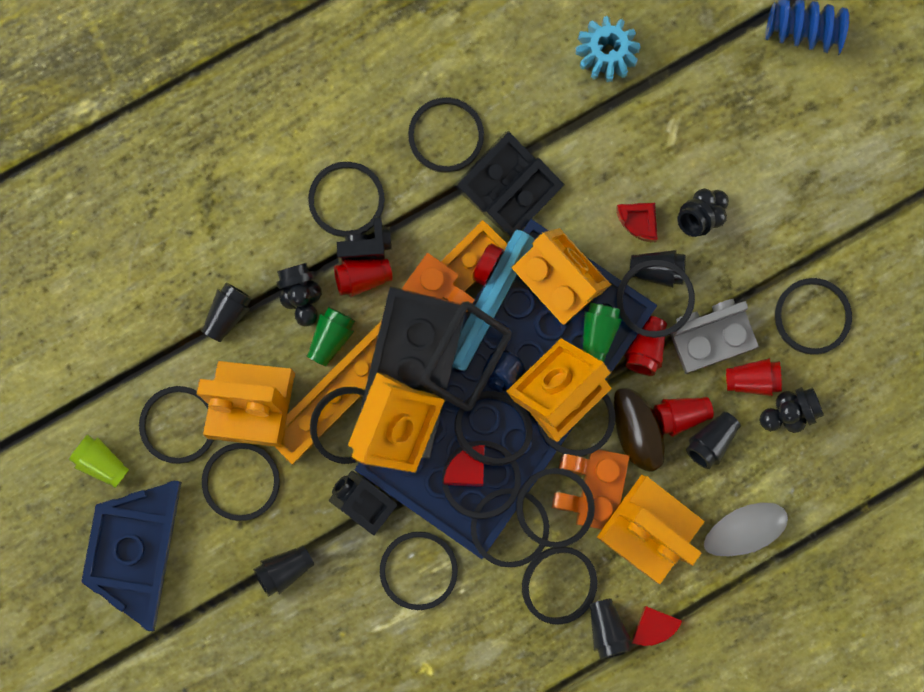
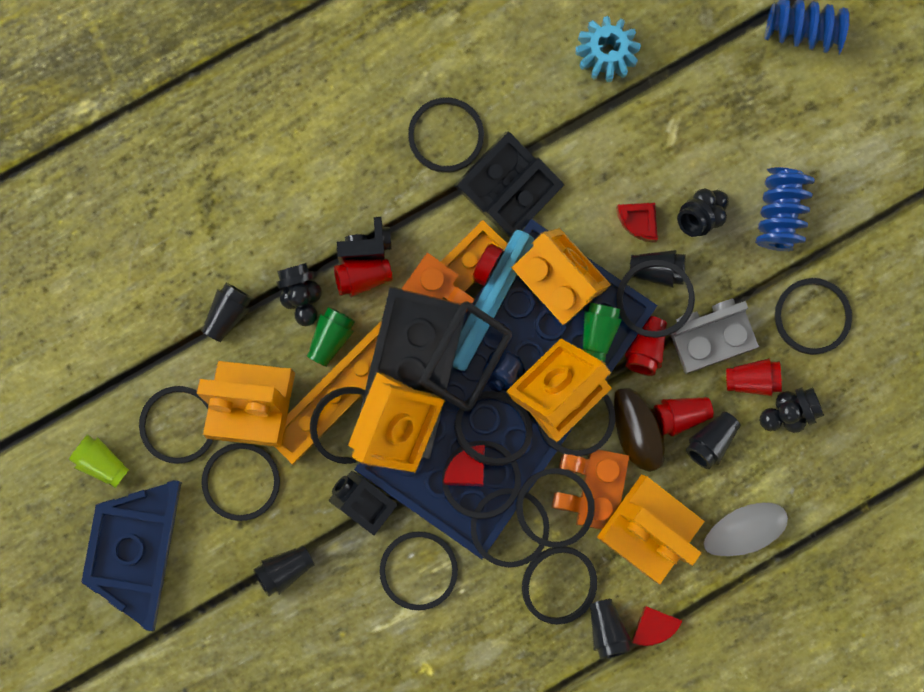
(333, 167): black piece -> none
(783, 209): none -> blue piece

